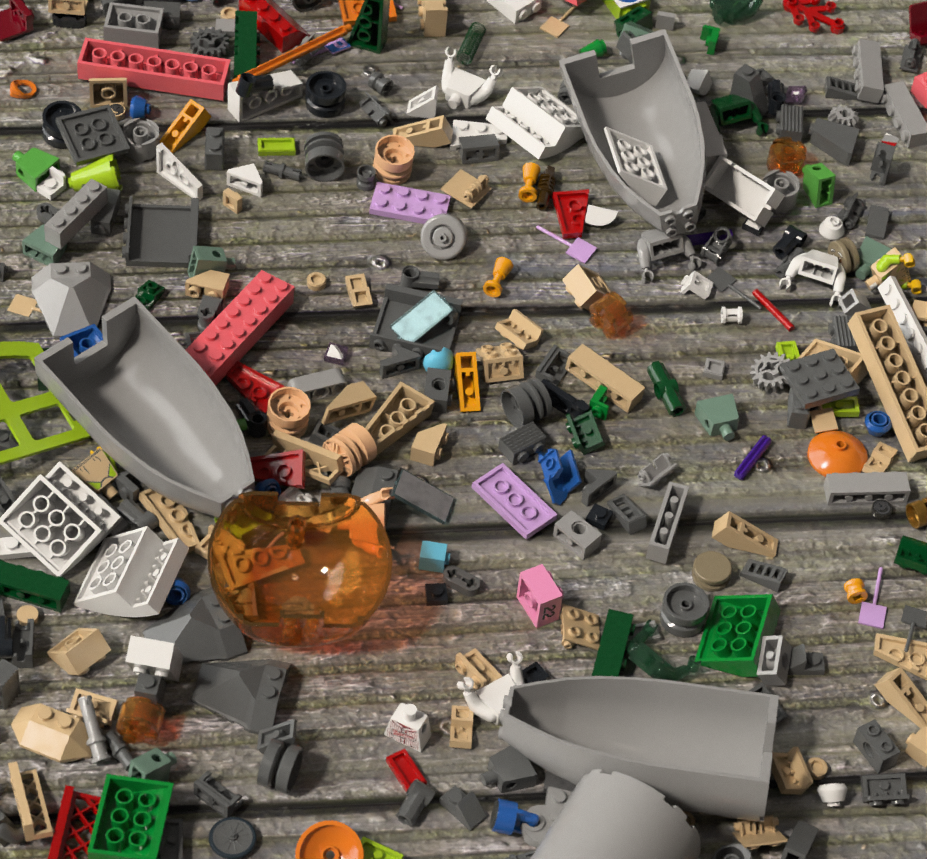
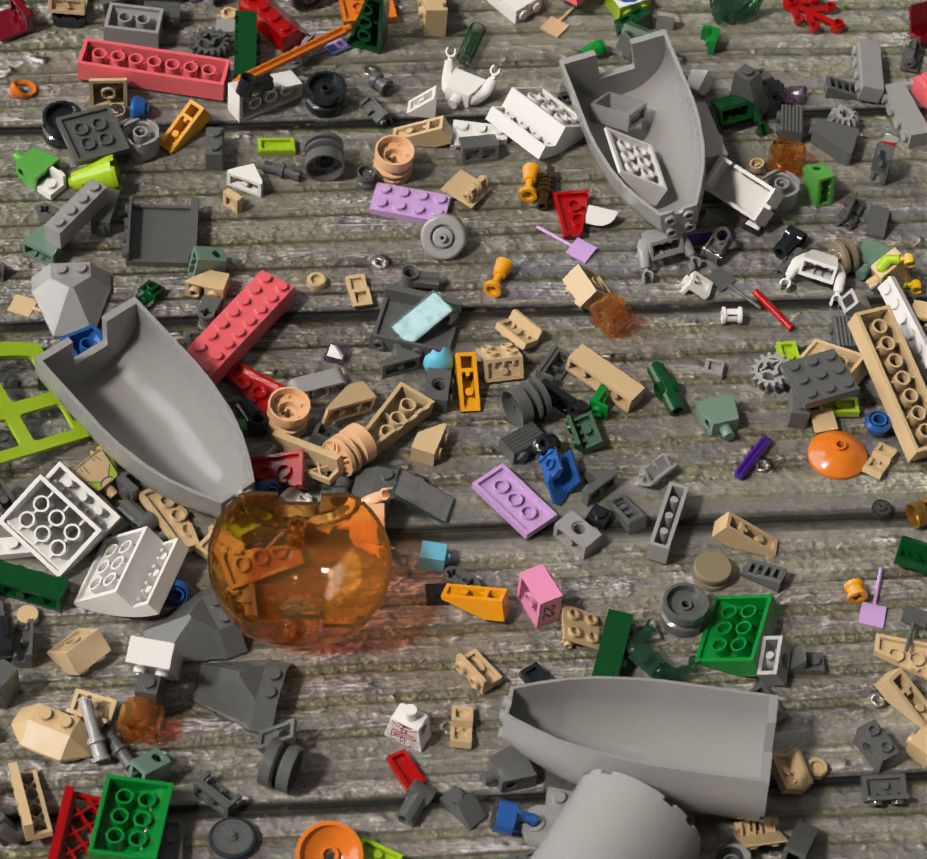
(176, 173): white wing -> none
(481, 601): none -> light orange slope
(489, 700): white torso -> none
(544, 442): none -> black piece
(617, 111): none -> light grey window
(757, 165): none -> tan hinge
(831, 228): white cone -> none
(832, 793): white cone -> none
(866, 488): light grey brick -> none

